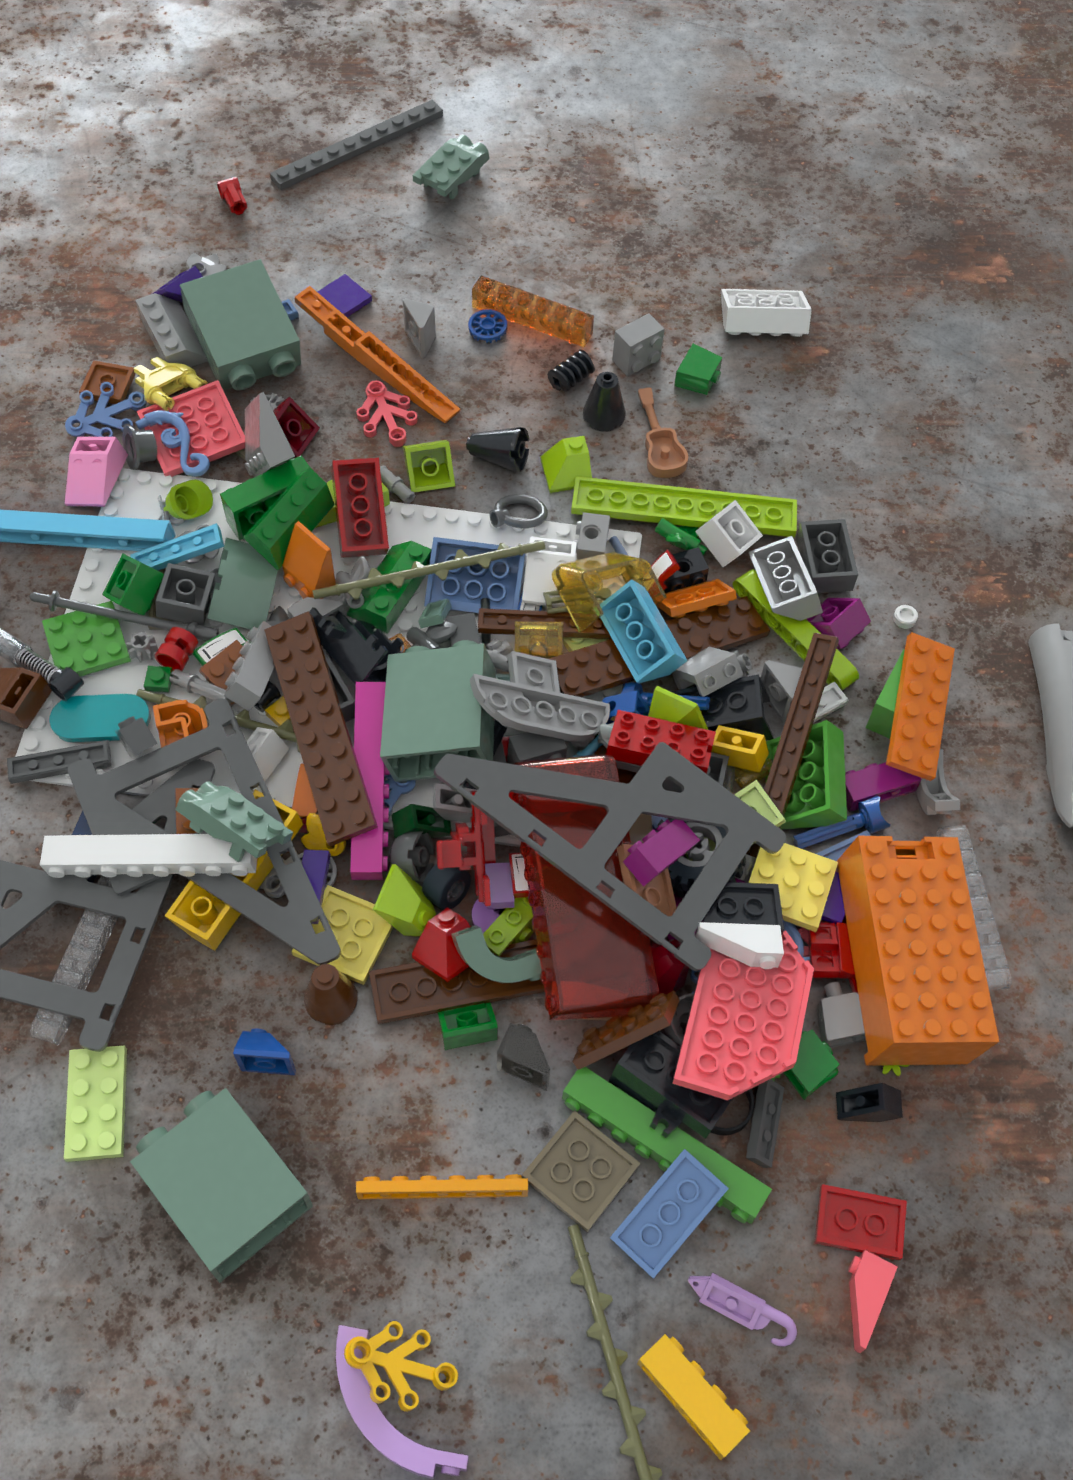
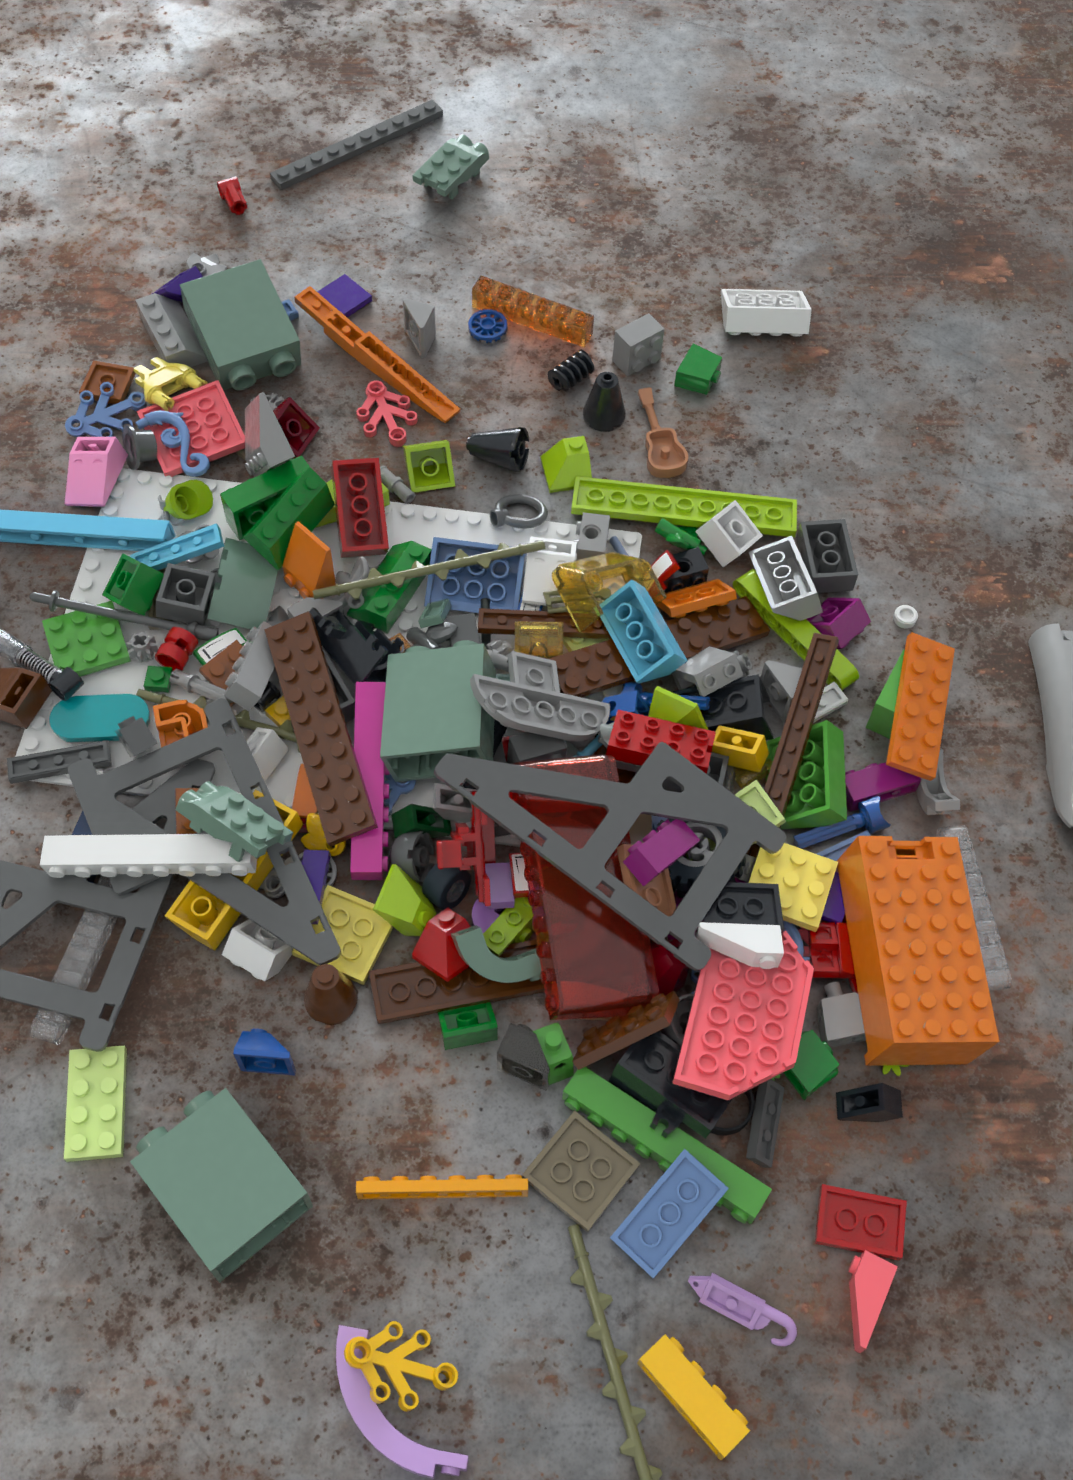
(256, 950): none -> white slope
(556, 1052): none -> bright green torso

